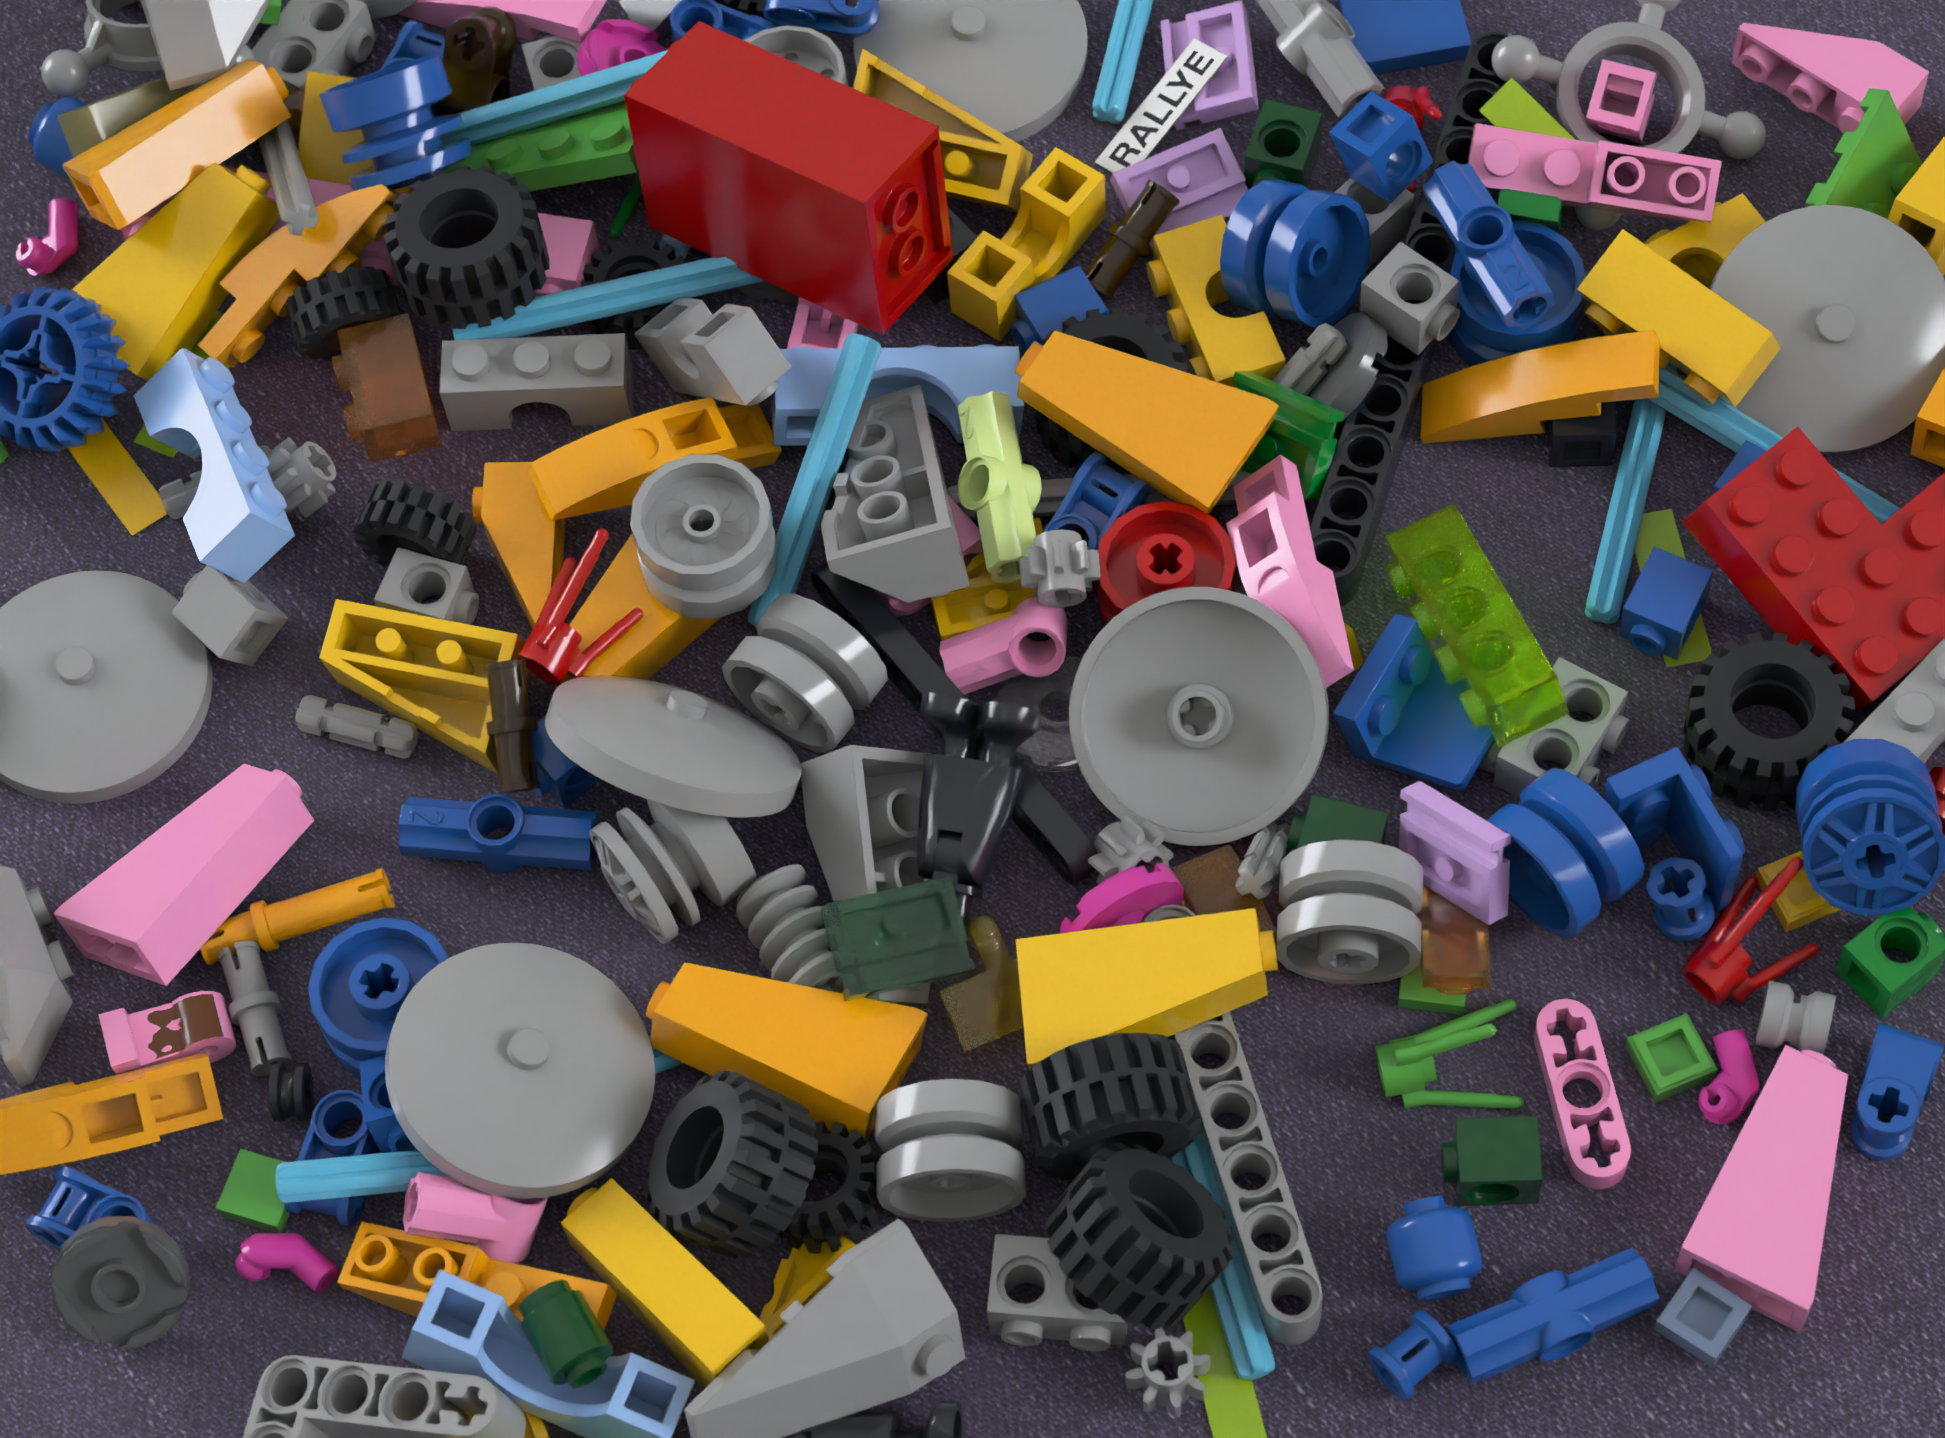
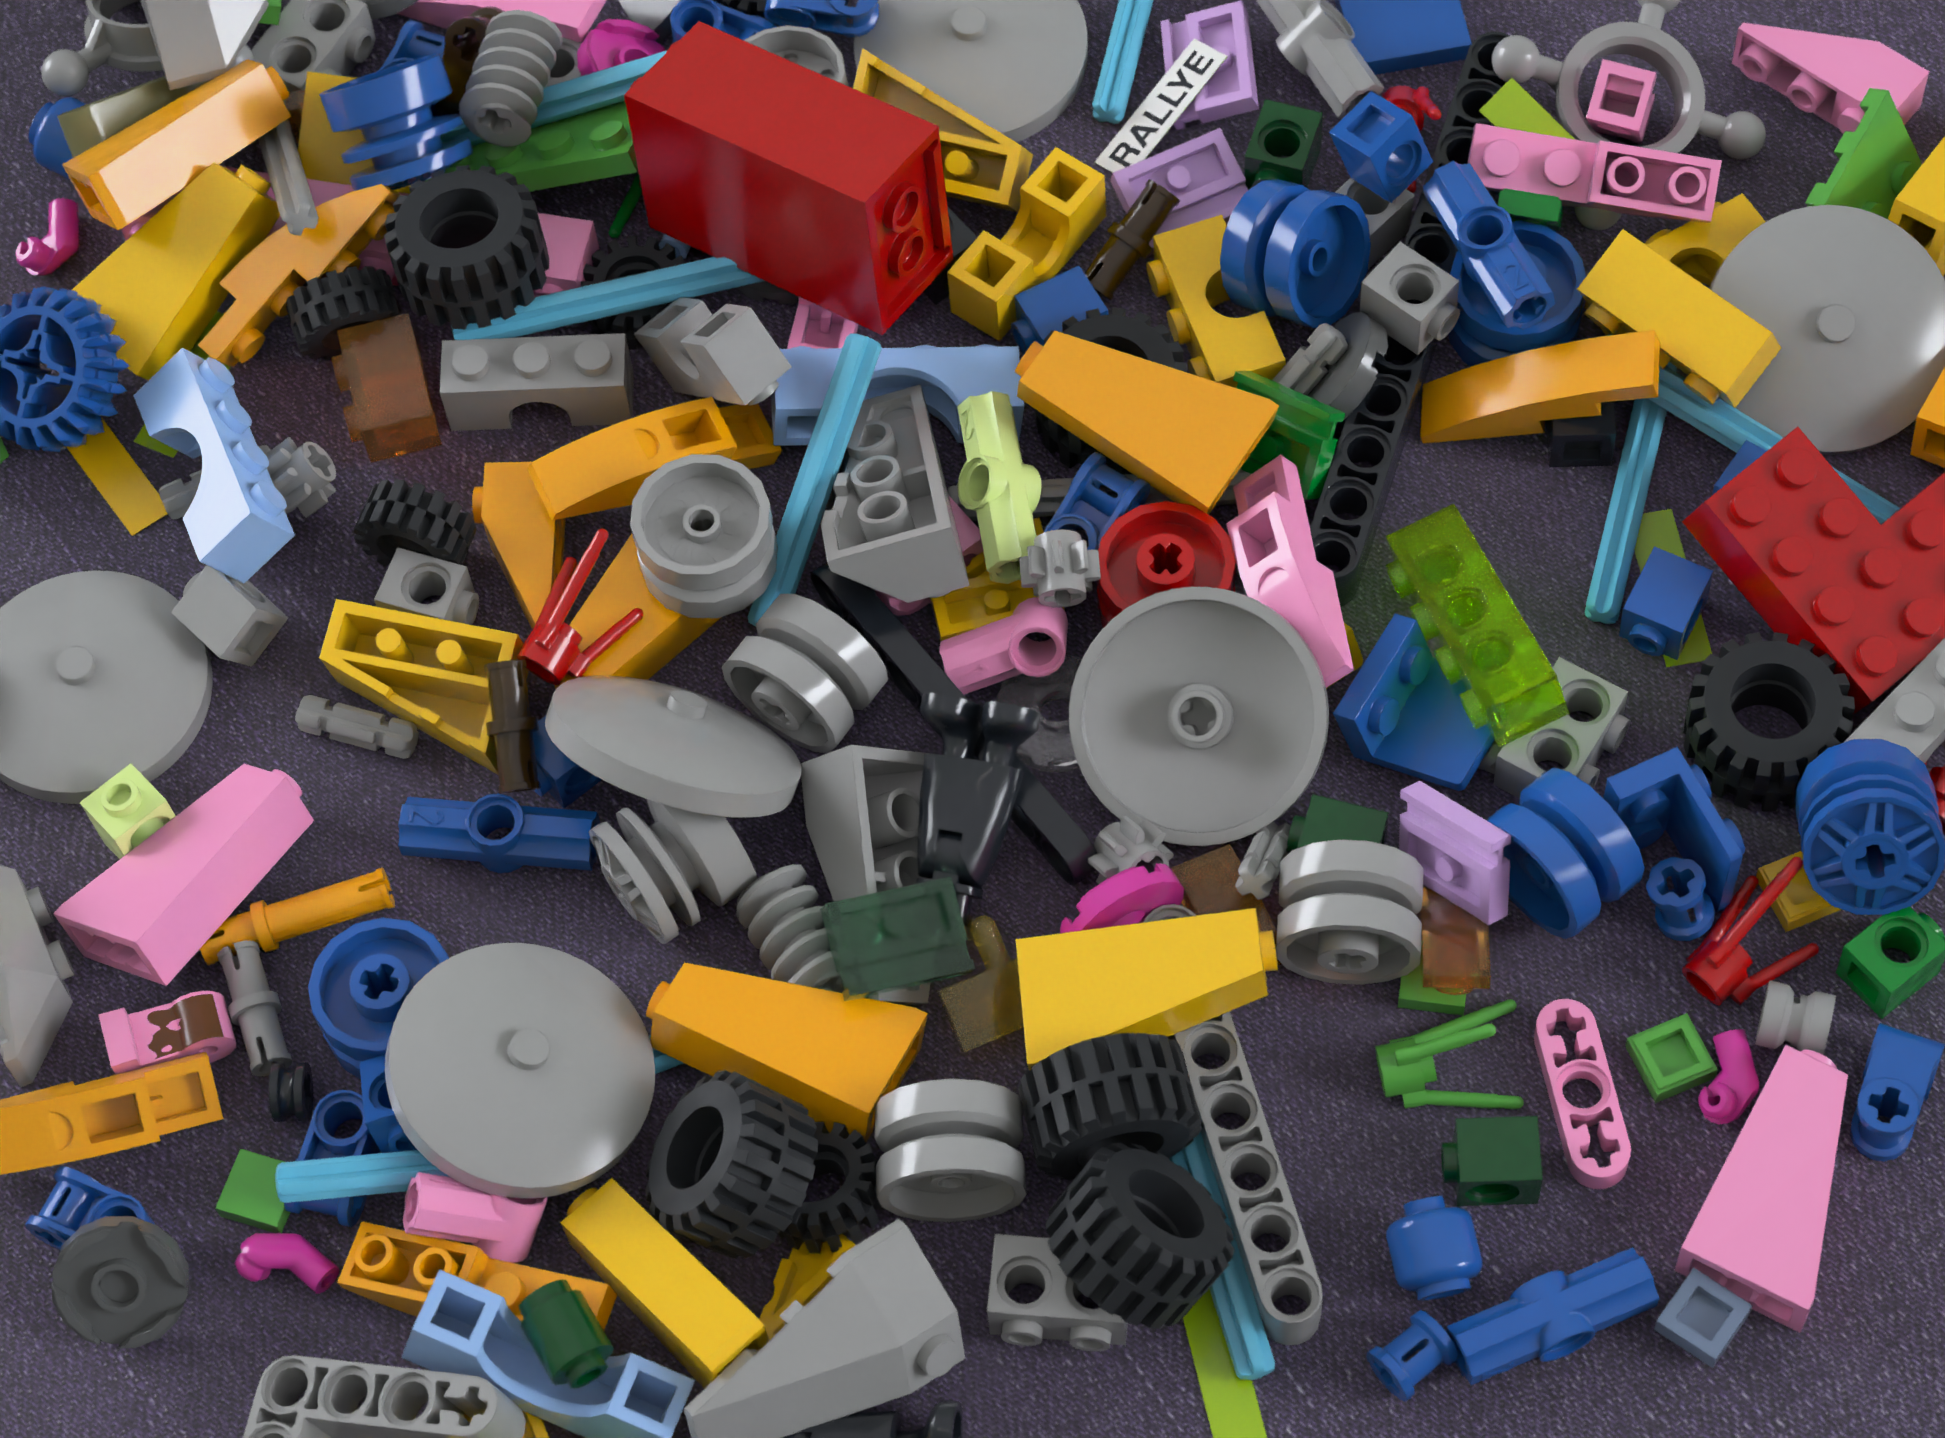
(126, 810): none -> yellowish green brick
(510, 77): none -> light grey piece
(1172, 1392): light grey gear -> none

